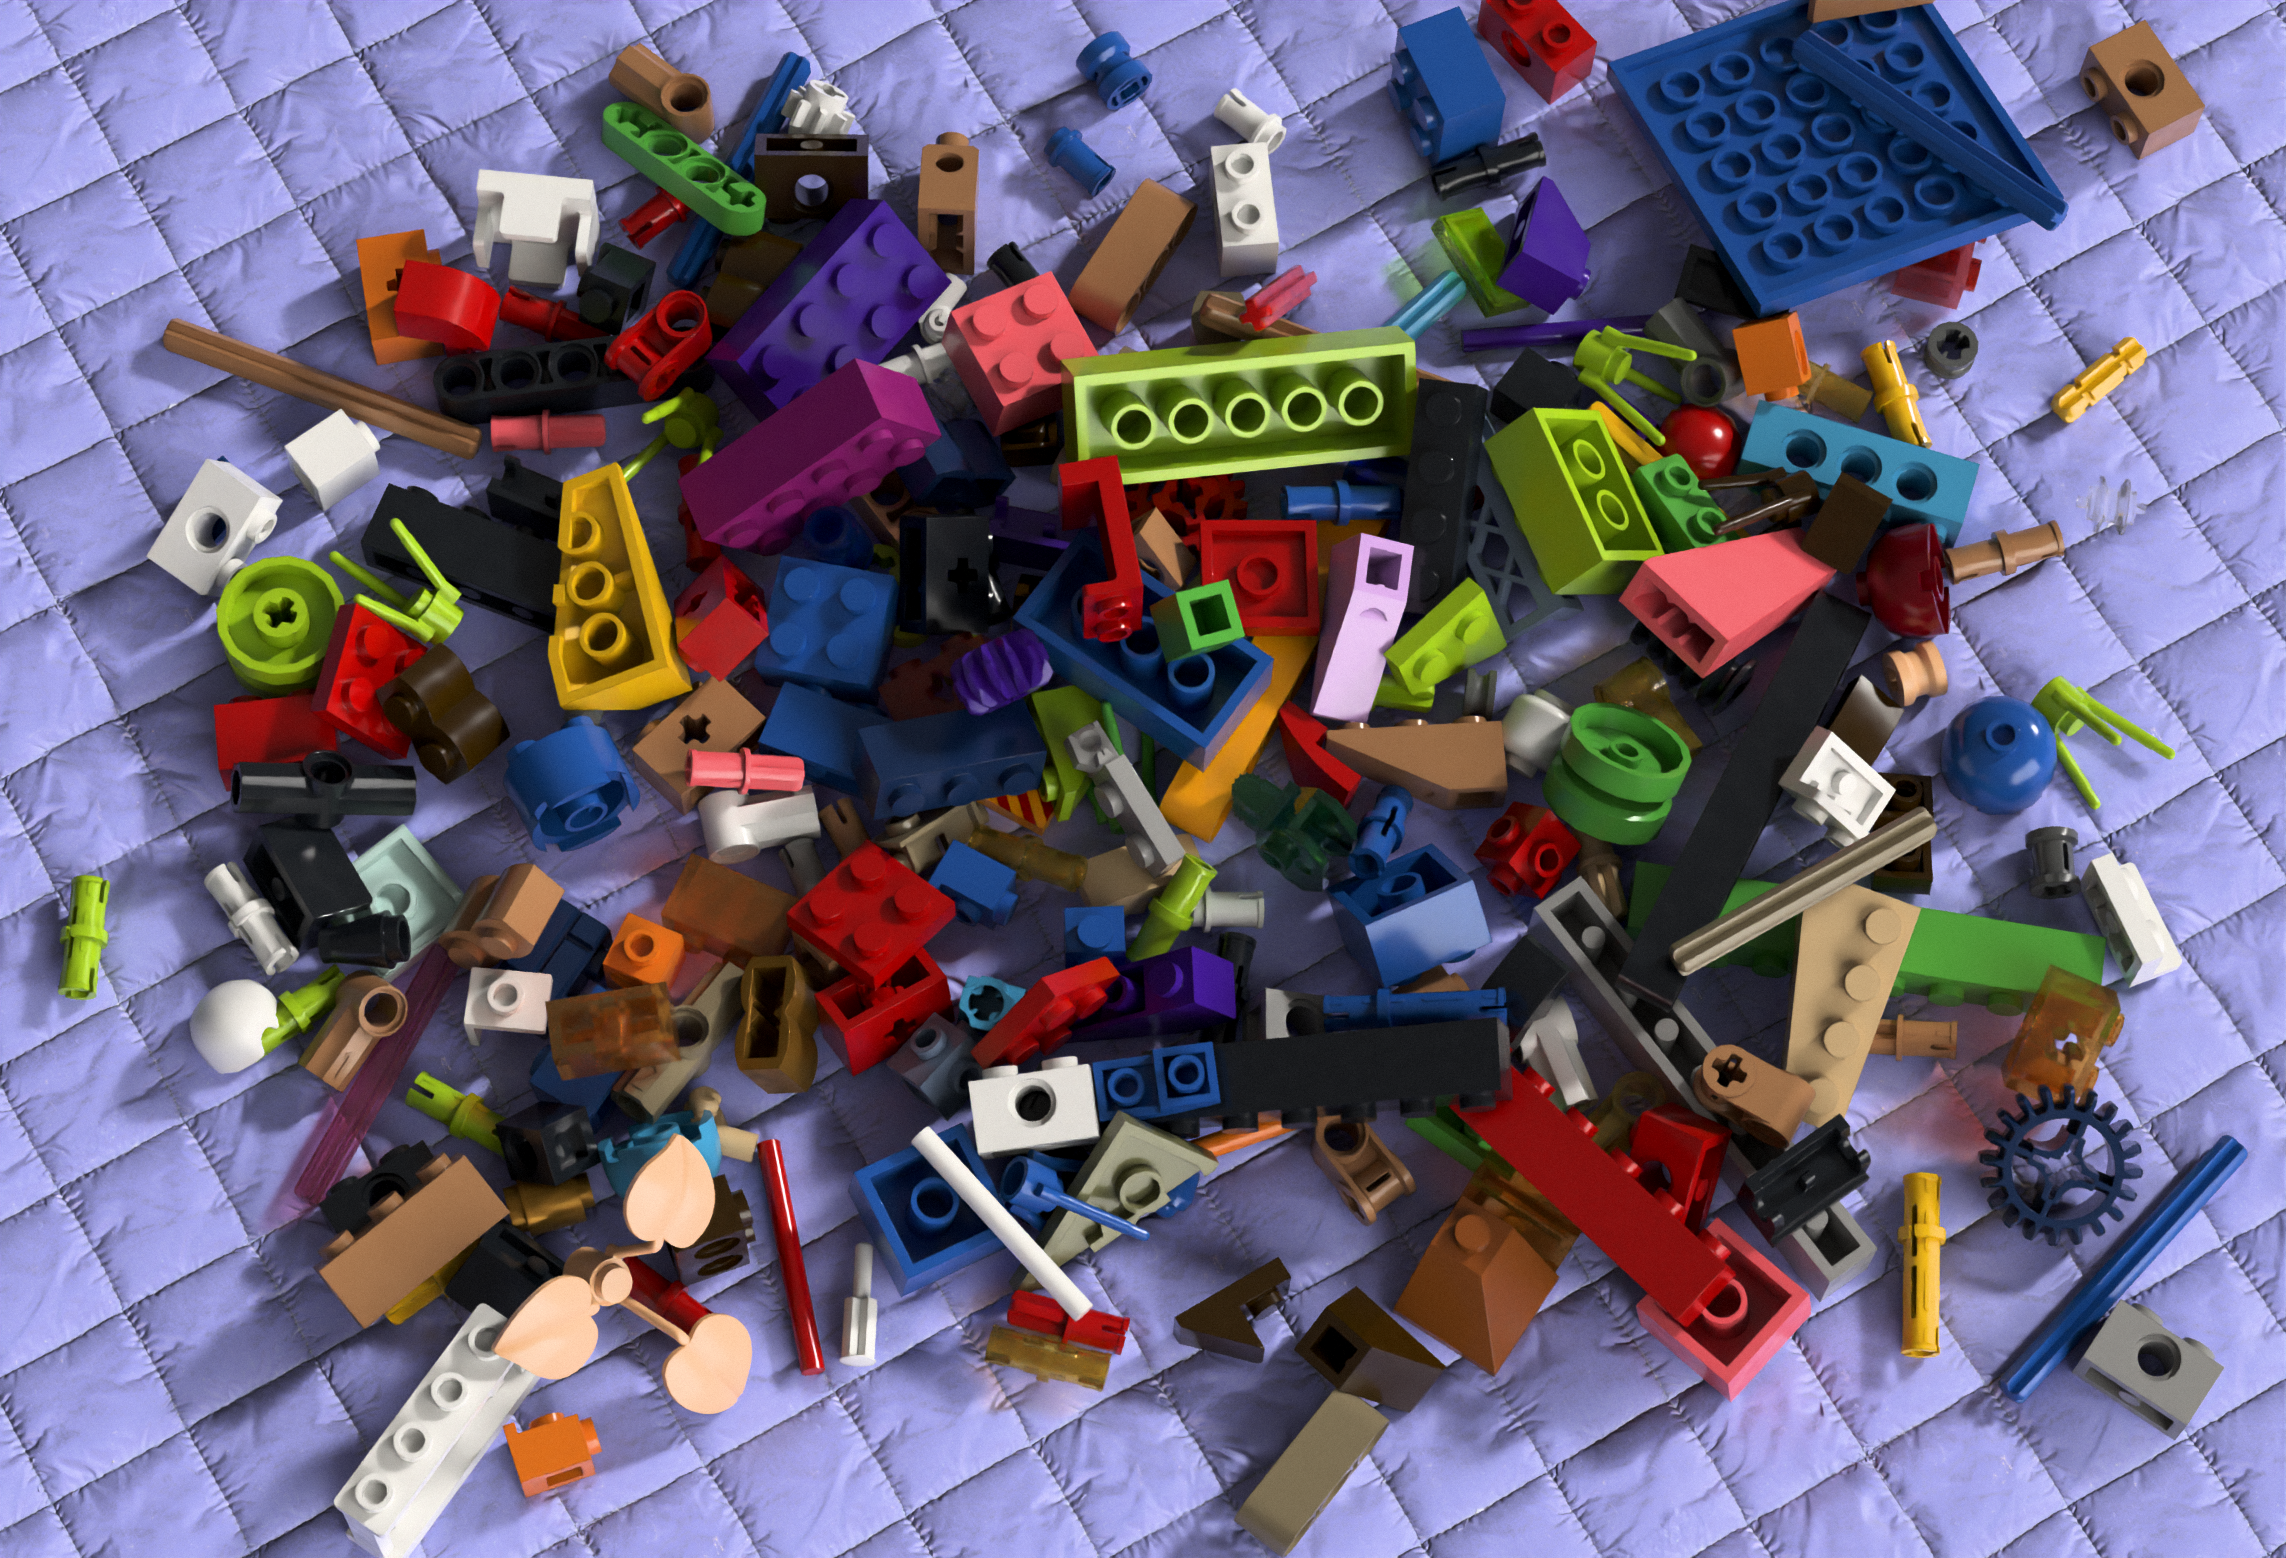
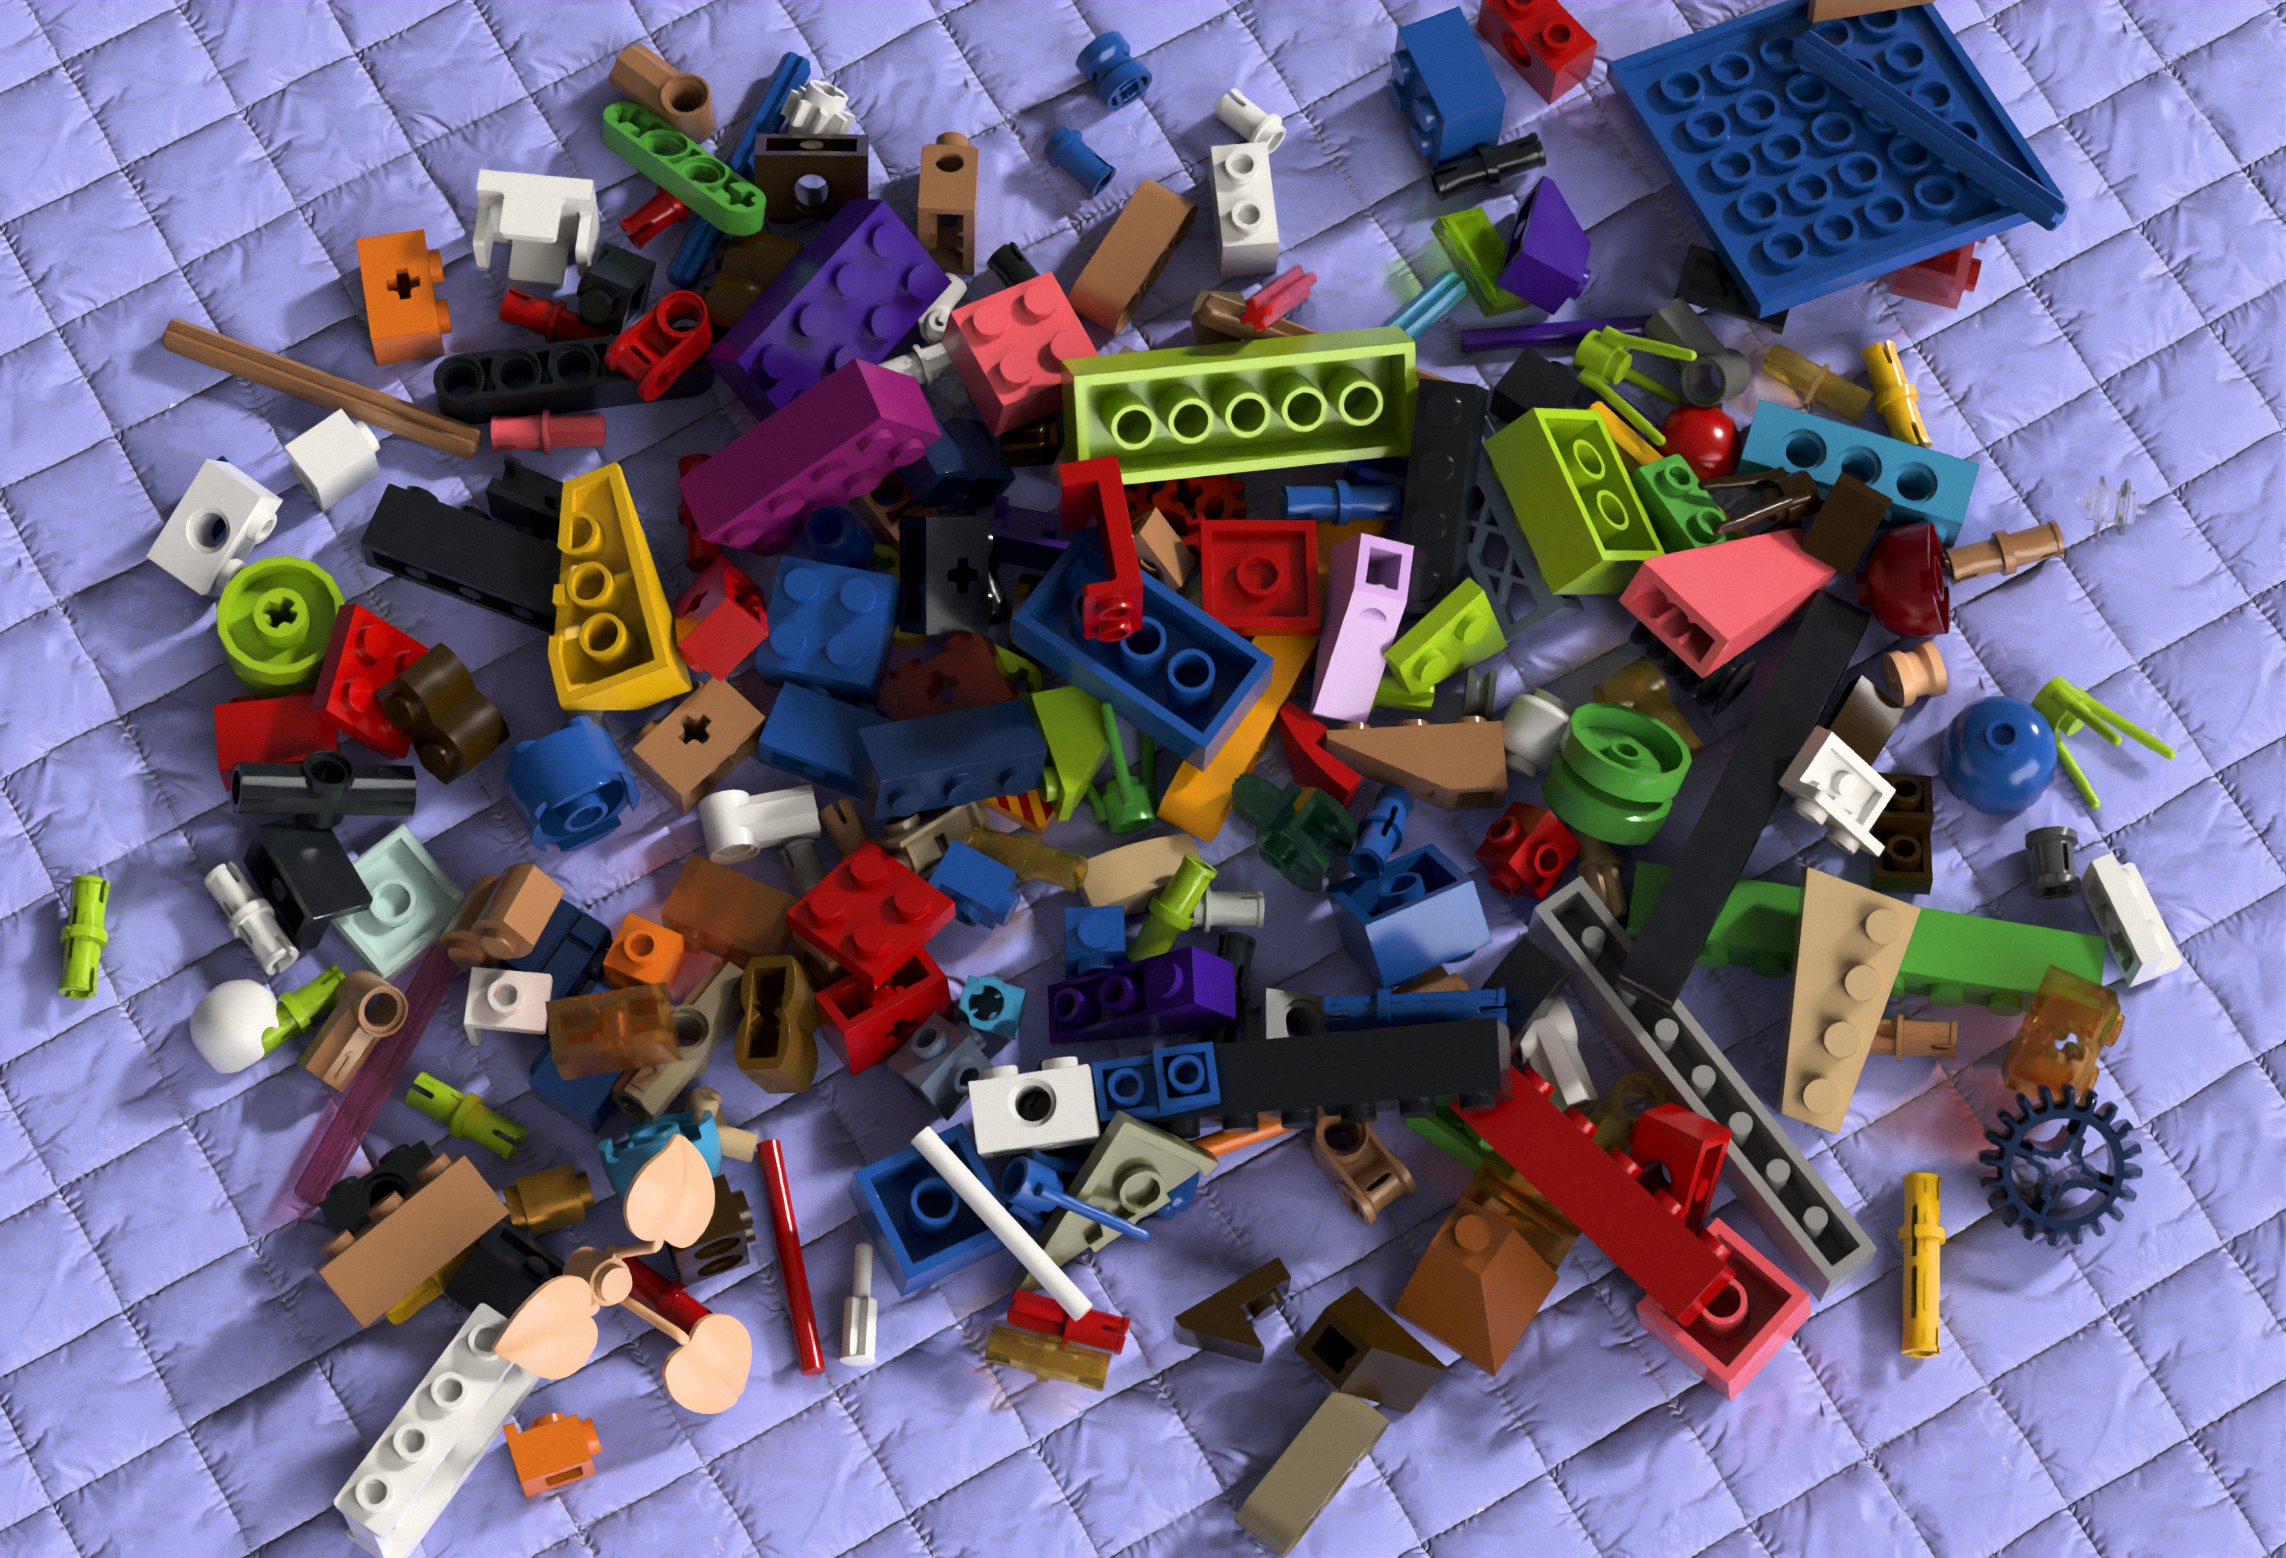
(370, 941): black cone -> none
(427, 613): lime plant -> none
(446, 307): red brick -> none
(548, 1143): black brick -> none
(688, 423): lime plant -> none
(744, 771): coral axle -> none
(1001, 671): dark purple gear -> none
(1045, 1013): red plate -> none
(1126, 798): light grey hinge -> none
(1197, 621): bright green brick -> none
(1758, 1098): medium nougat piece -> none
(1772, 356): orange brick -> none
(1802, 891): dark tan axle -> none
(1804, 1181): black hinge -> none
(1956, 333): dark grey bush -> none
(2098, 379): yellow axle -> none
(2114, 1369): light grey brick -> none
(2122, 1269): blue axle -> none
(2140, 62): medium nougat brick -> none

